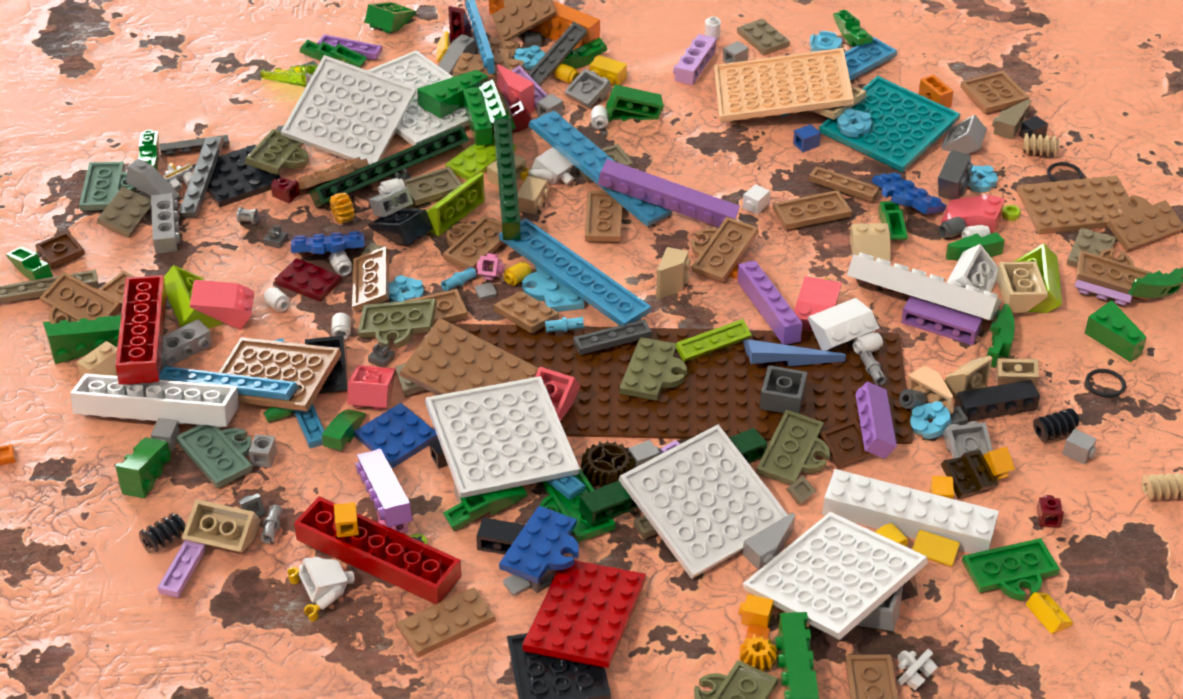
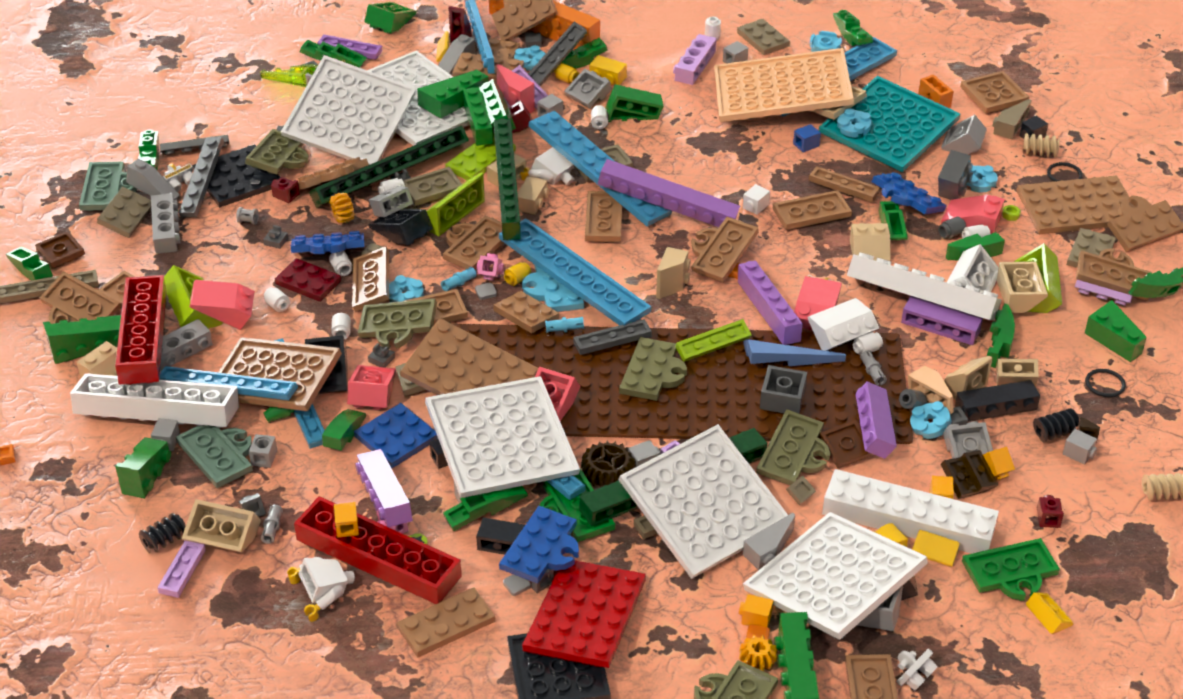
(1088, 427): none -> dark brown slope

